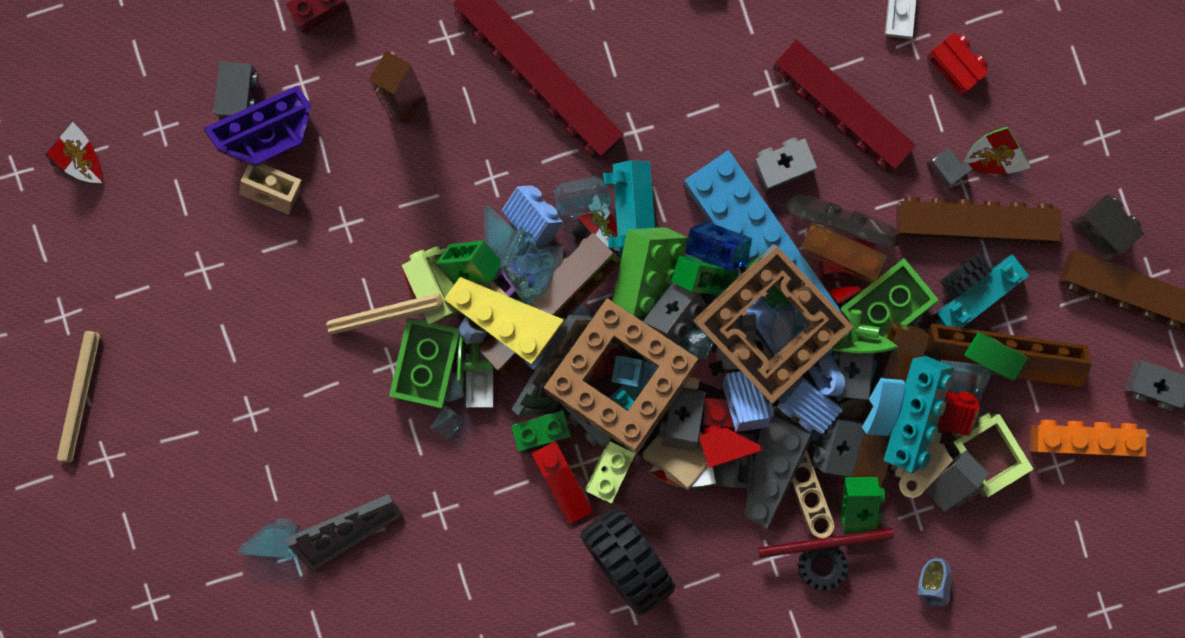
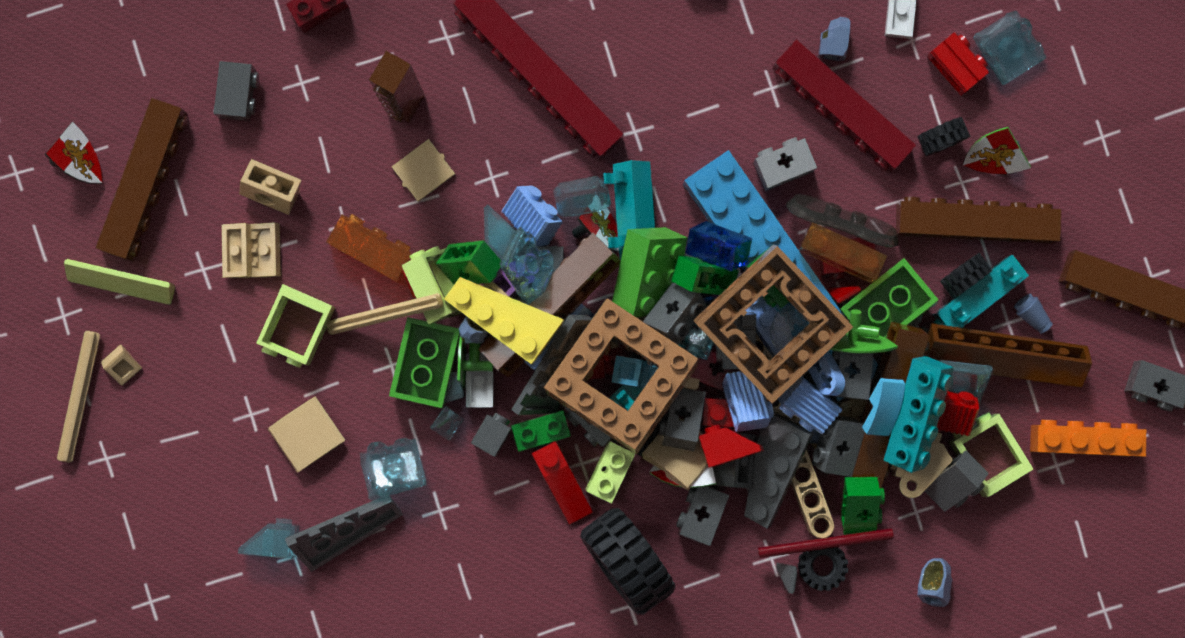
(119, 281): none -> yellowish green slope
(121, 365): none -> tan slope
(142, 179): none -> reddish brown brick
(251, 250): none -> tan slope
(263, 129): dark purple wedge -> none
(273, 349): none -> yellowish green window
(306, 434): none -> tan slope
(370, 247): none -> clear orange brick
(392, 468): none -> clear light blue slope
(423, 170): none -> tan piece
(492, 434): none -> dark grey brick
(705, 529): none -> dark grey brick
(788, 576): none -> dark grey slope
(835, 40): none -> sand blue rock
(943, 136): none -> black tyre
(948, 167): dark grey panel -> none
(996, 356): green slope -> none
(1009, 46): none -> clear light blue slope
(1033, 313): none -> sand blue cone
(1108, 226): clear smoke brick -> none

